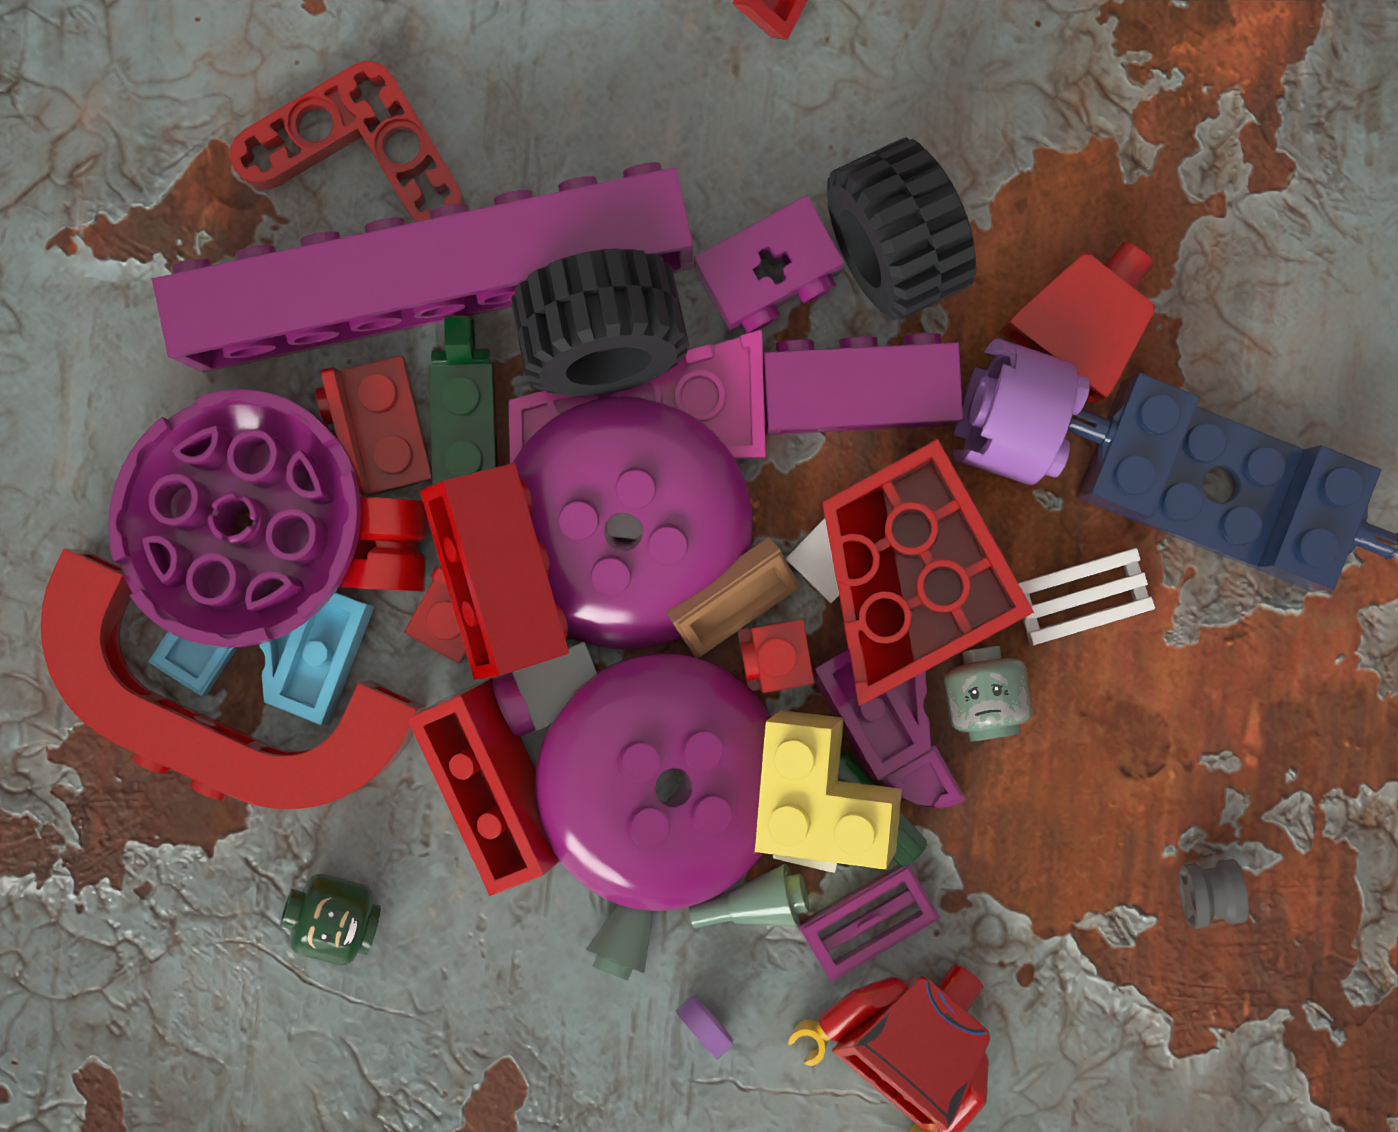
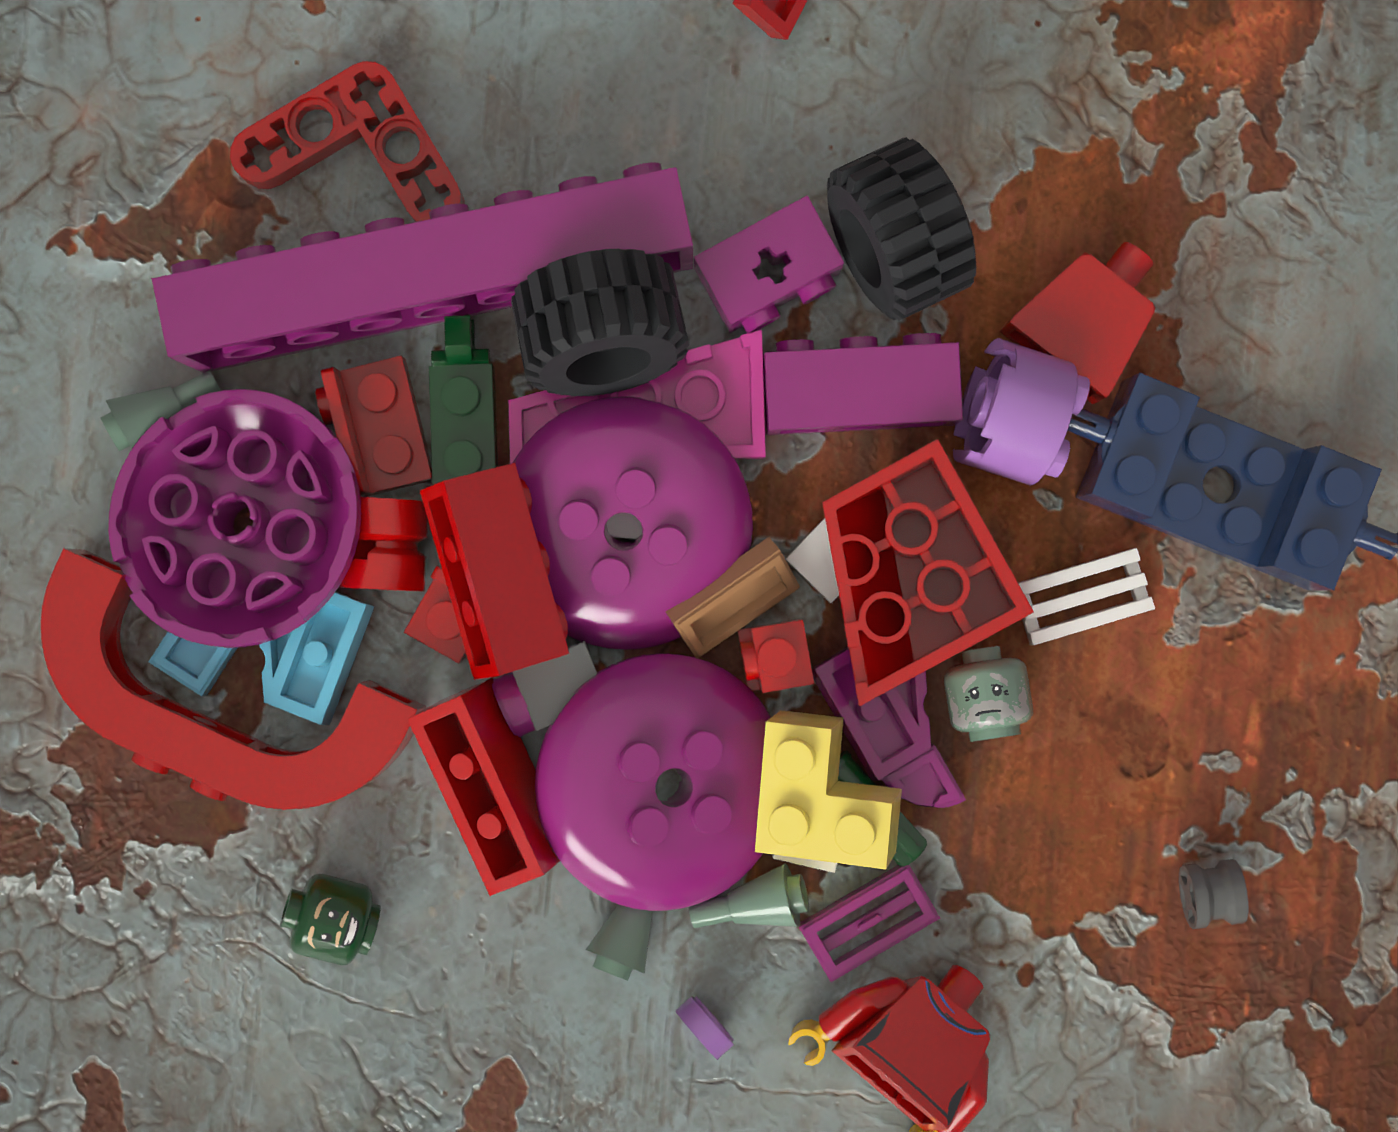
(138, 412): none -> sand green cone

